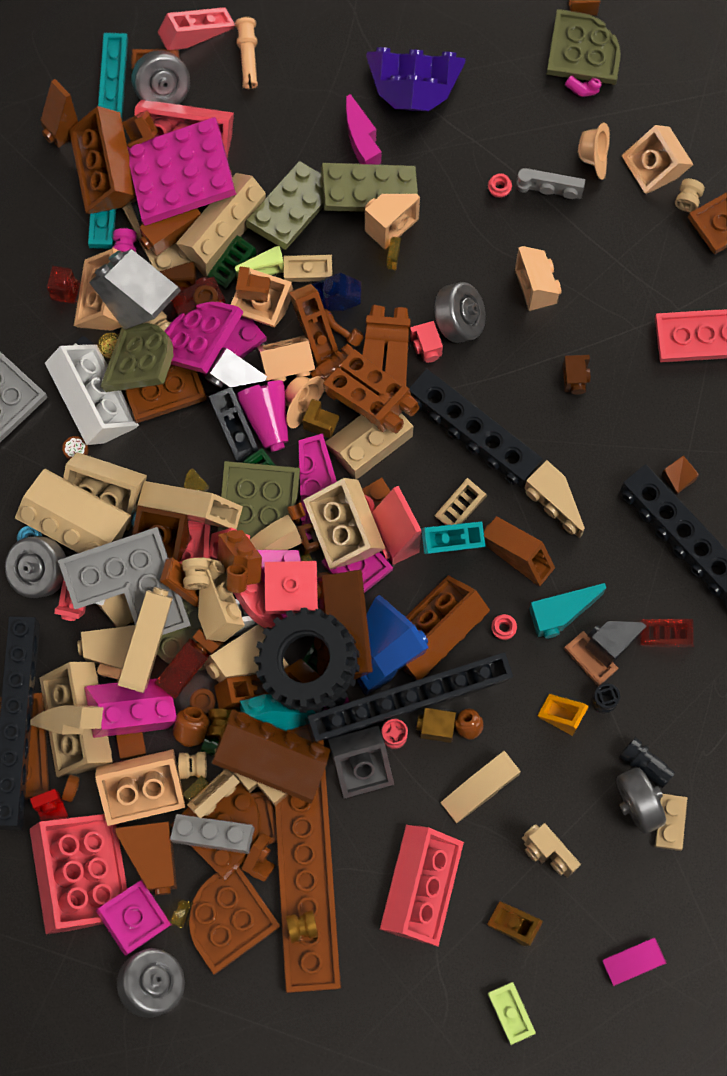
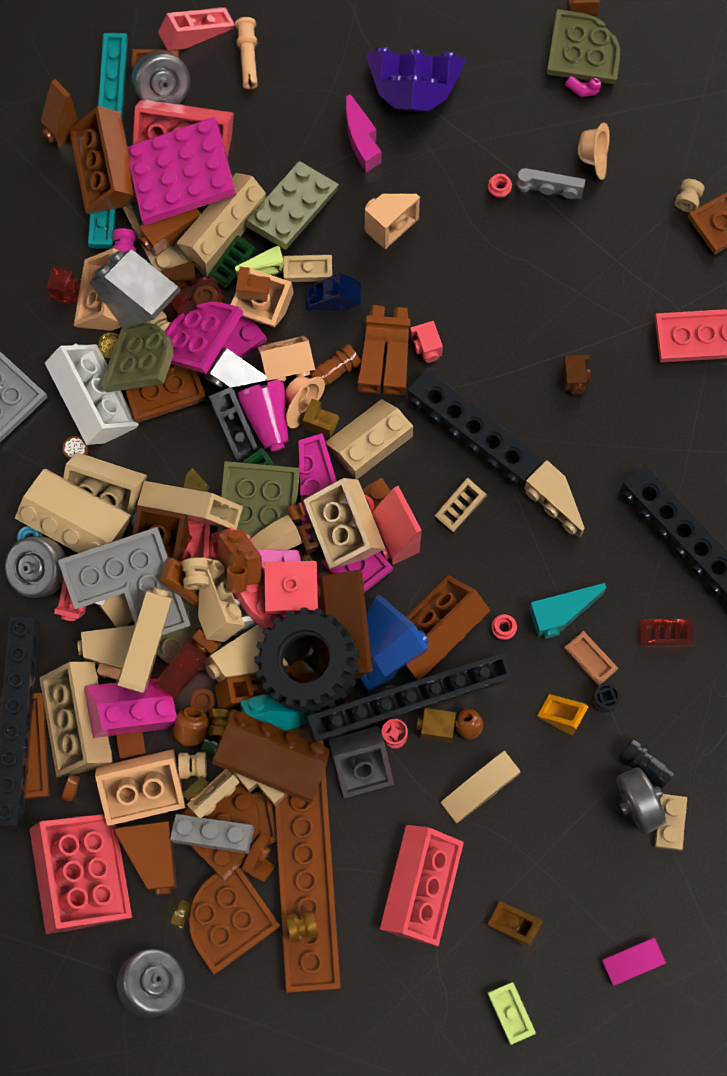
(49, 806): red bracket -> none
(69, 719): tan slope -> none
(133, 917): dark pink plate -> none
(140, 128): dark orange panel -> none
(314, 322): dark orange slope -> none
(354, 185): olive plate -> none
(354, 338): dark orange piece -> none
(371, 393): dark orange hips -> none
(393, 253): clear yellow tile -> none
(453, 537): teal slope -> none
(459, 312): flat silver wheel -> none
(519, 550): dark orange slope -> none
(536, 278): light nougat slope -> none
(544, 844): tan plate -> none
(612, 639): black slope -> none
(657, 158): light nougat slope -> none
(680, 474): dark orange slope -> none

